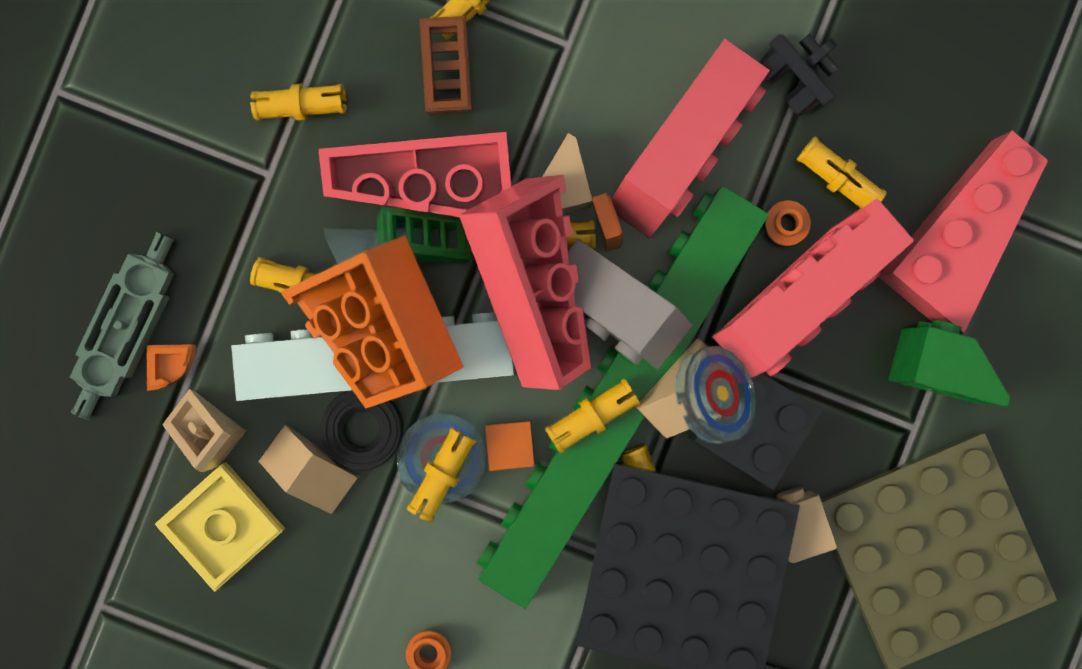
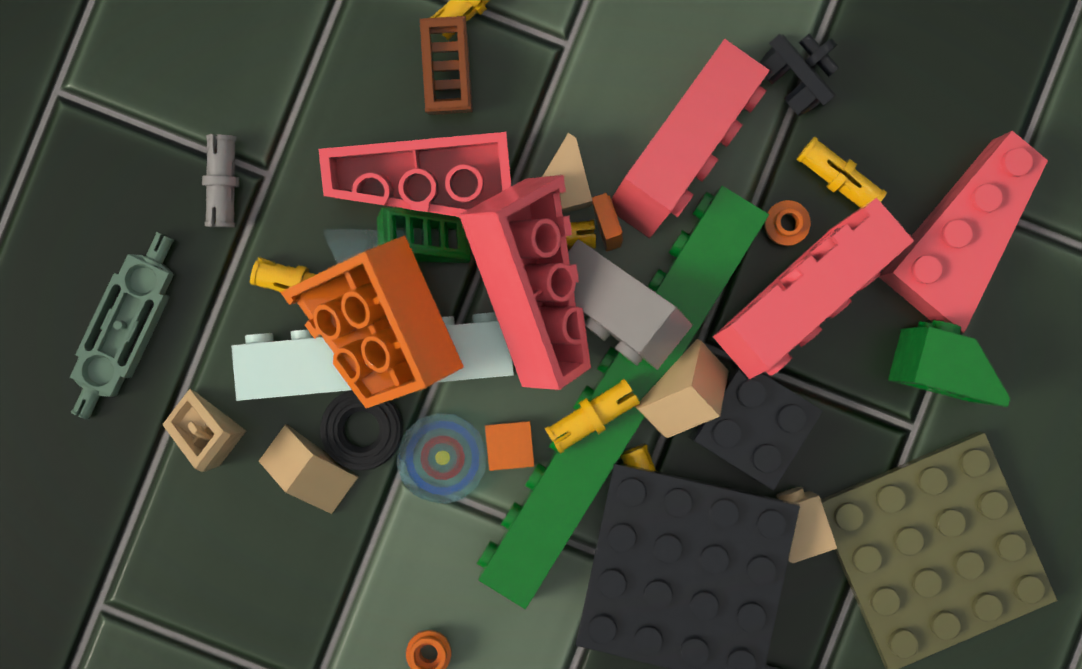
(168, 364): orange tile -> none
(220, 180): none -> light grey pin
(220, 526): light yellow tile -> none
(298, 102): yellow pin -> none
(441, 474): yellow pin -> none
(716, 395): clear light blue tile -> none

